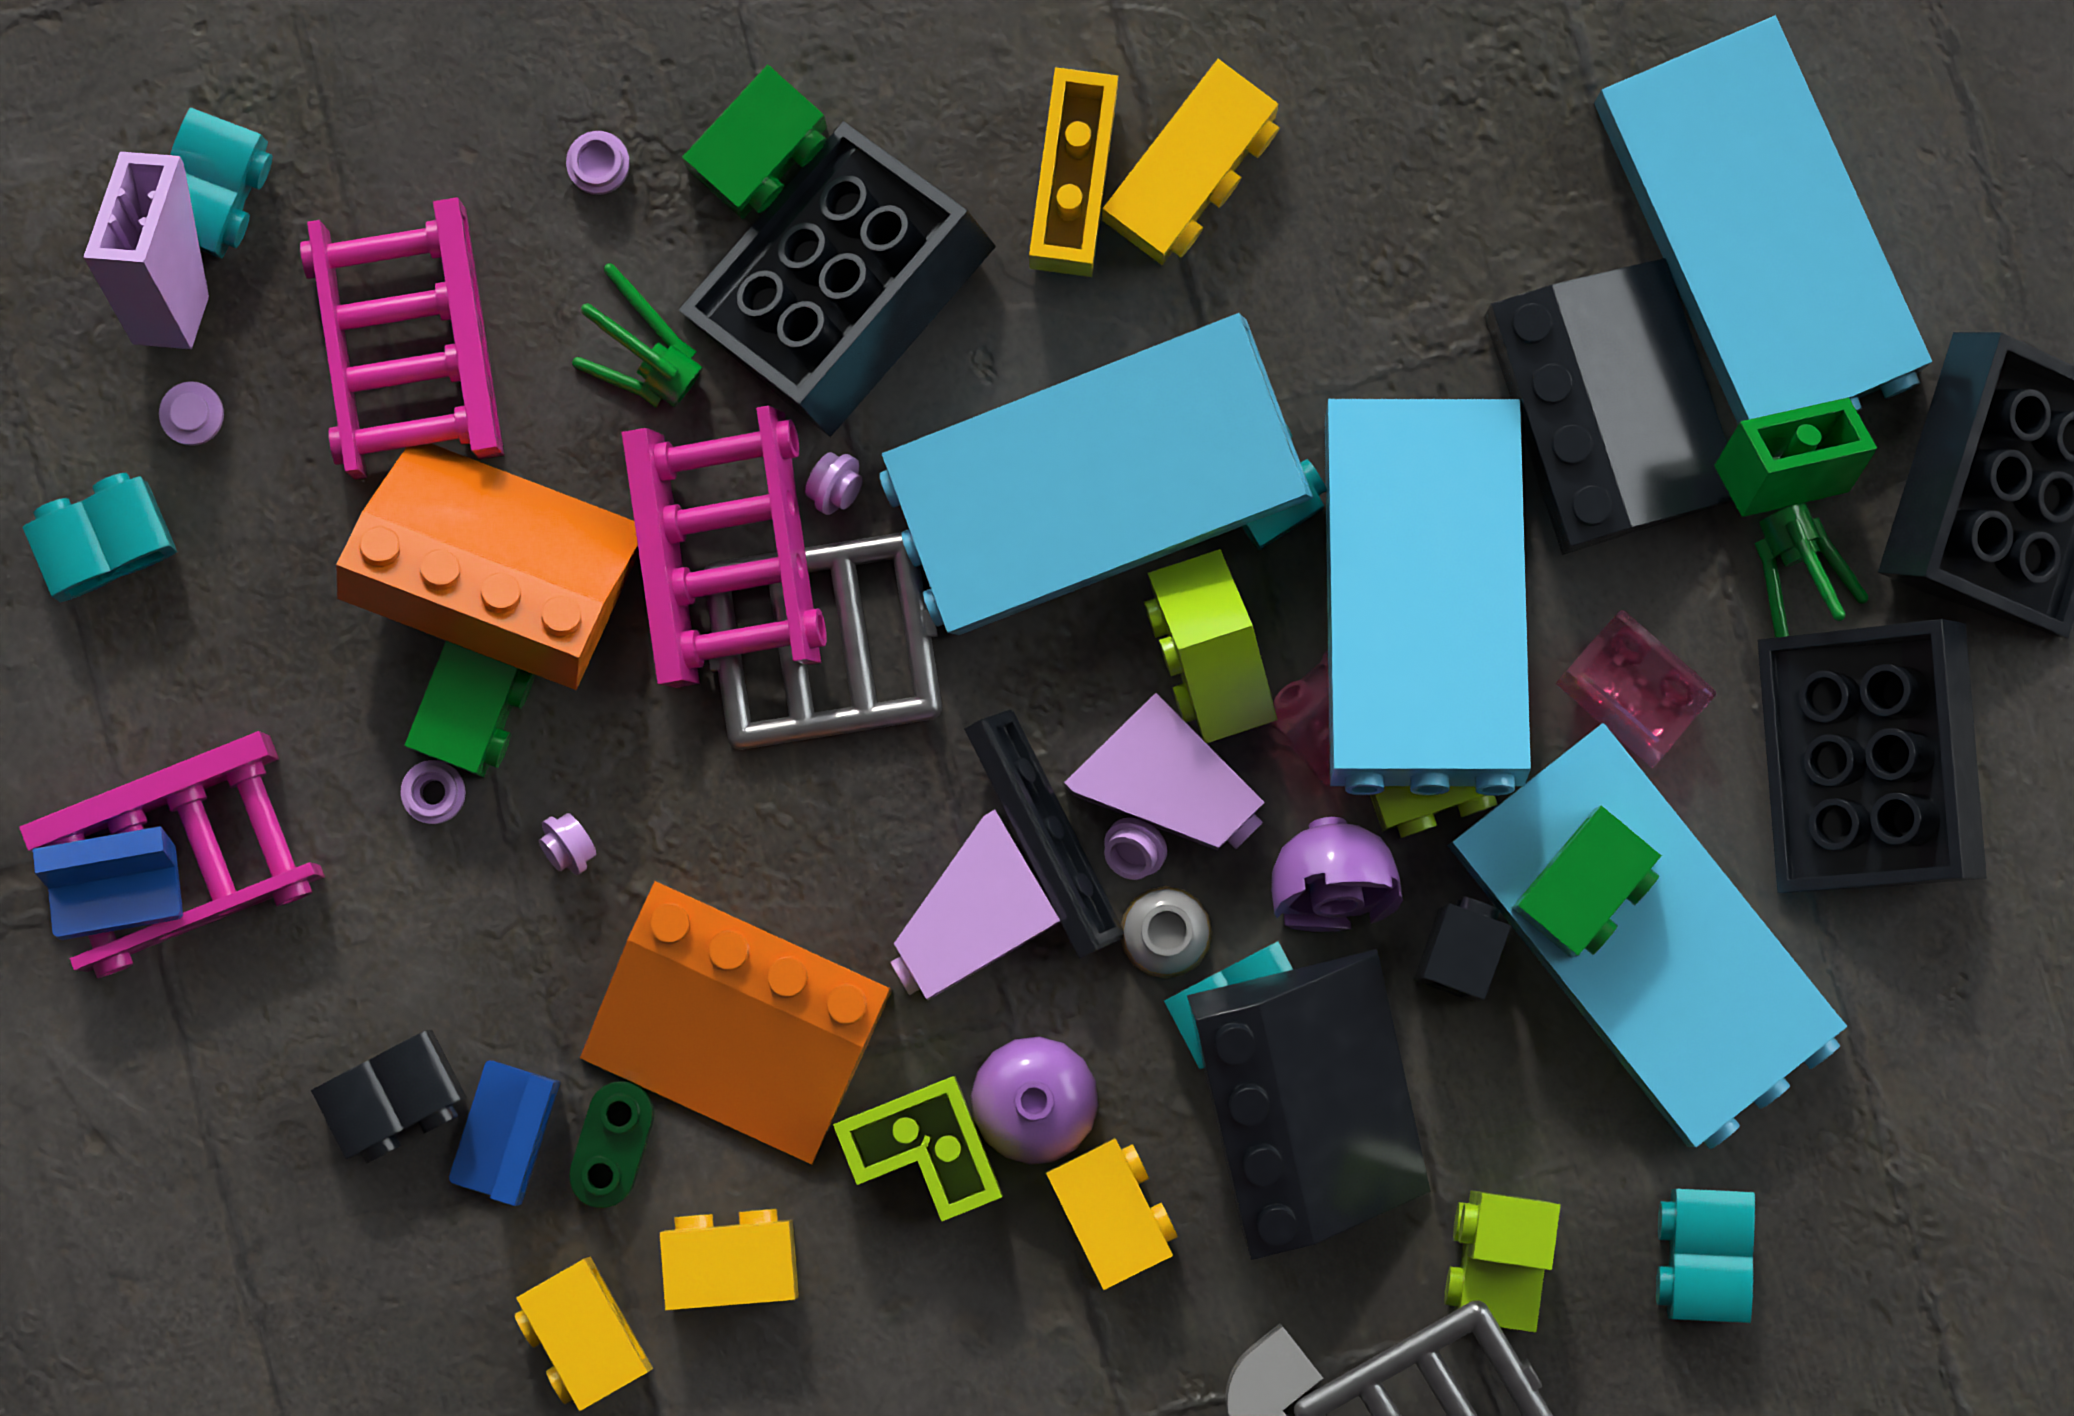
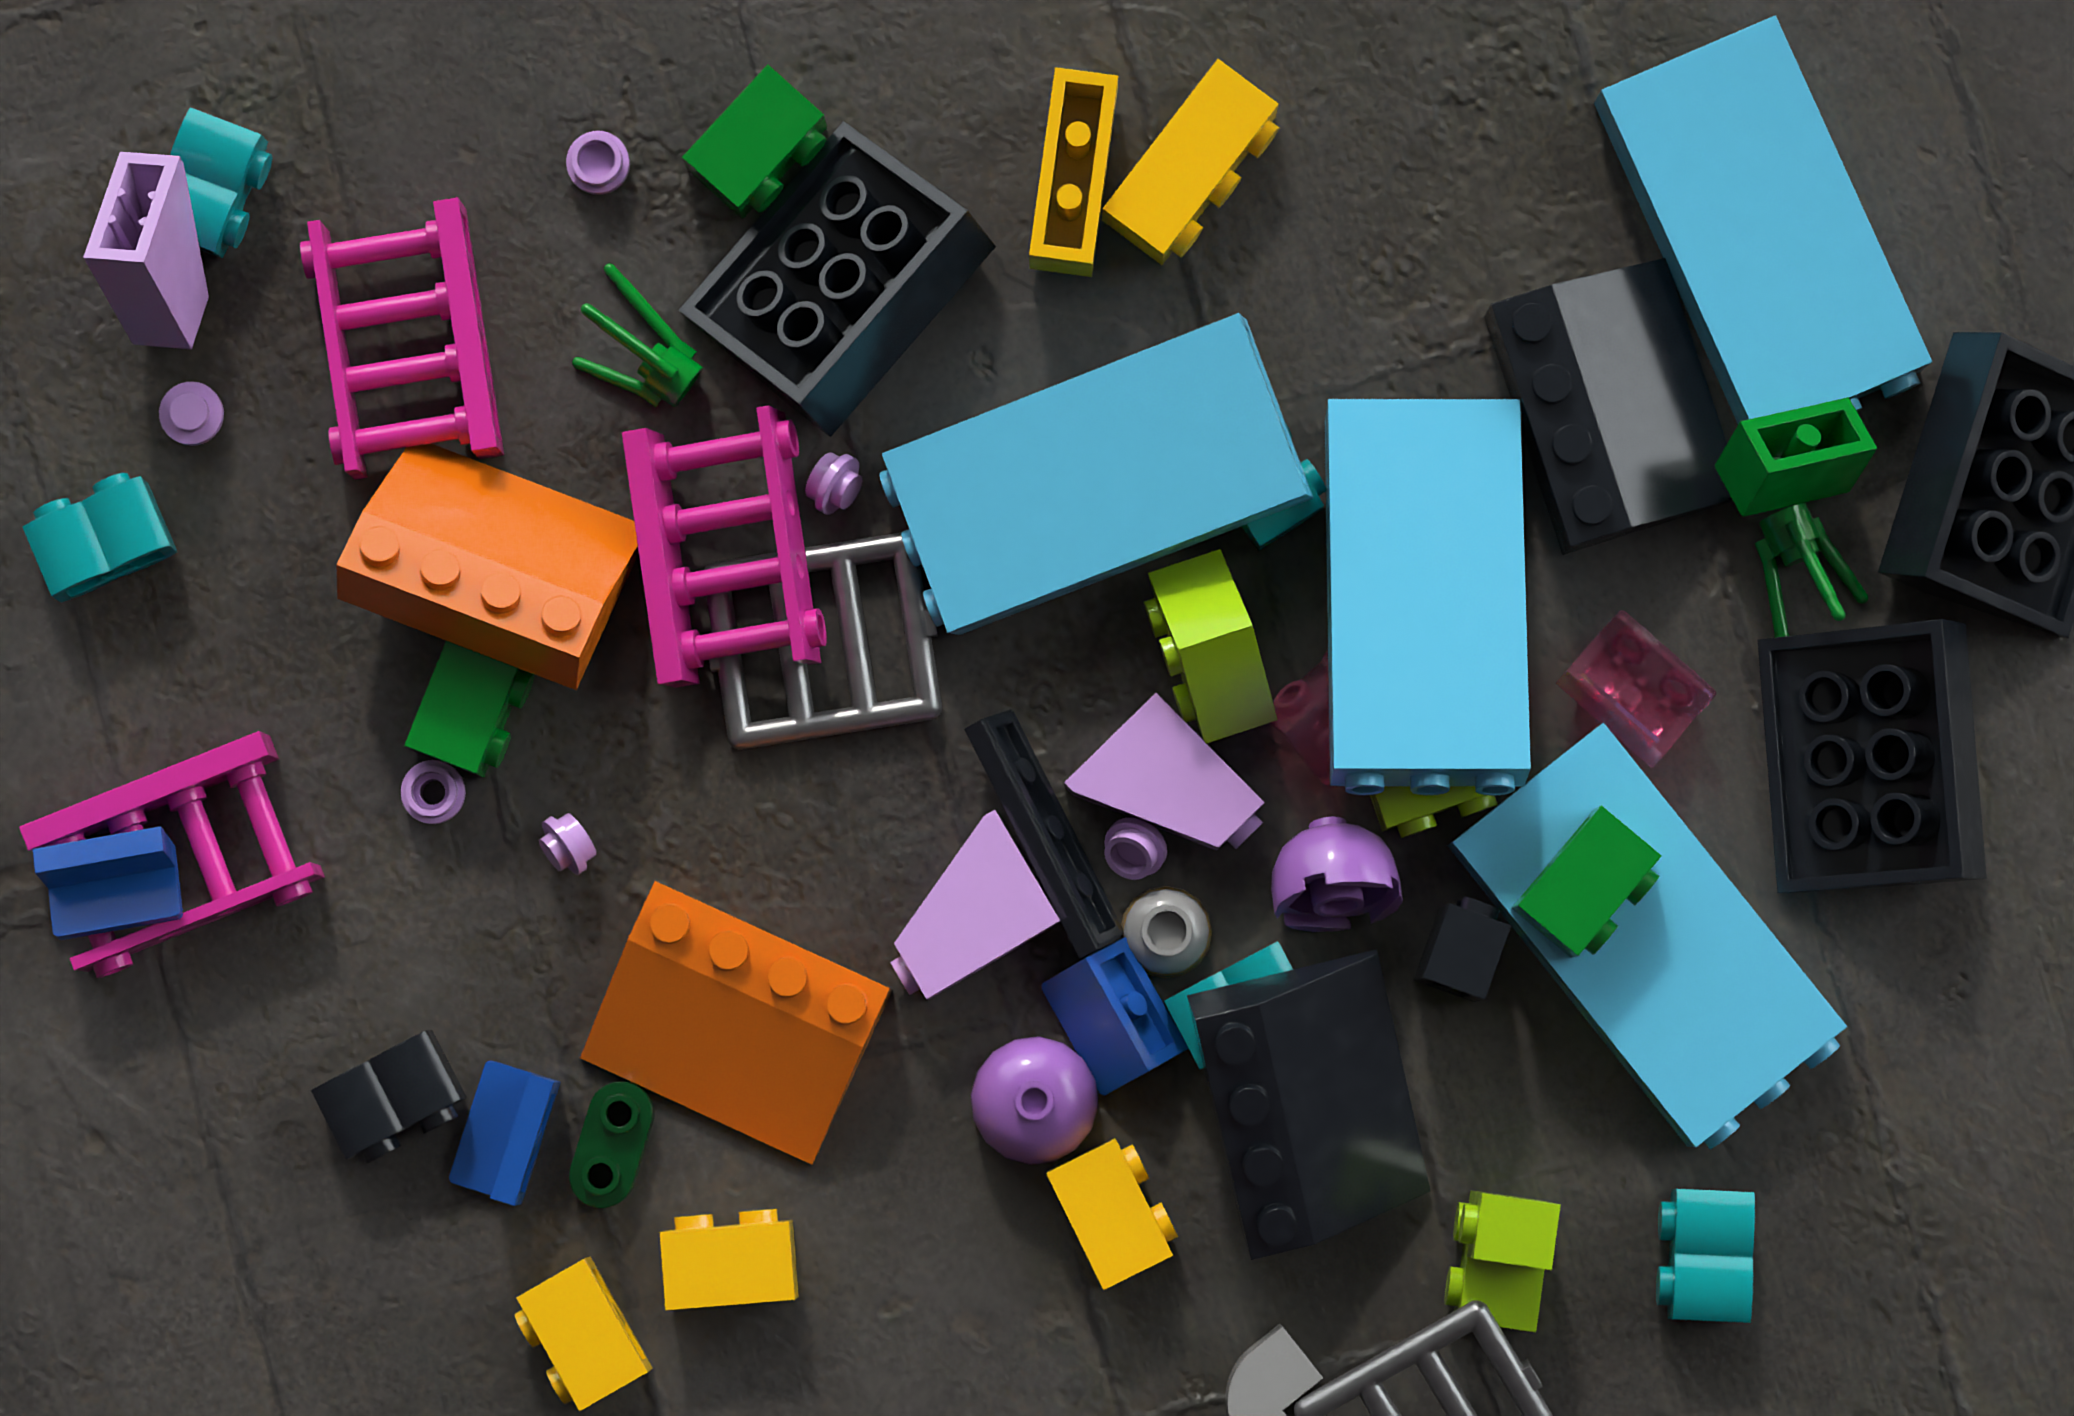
(925, 1128): lime brick -> none
(1113, 1016): none -> blue panel

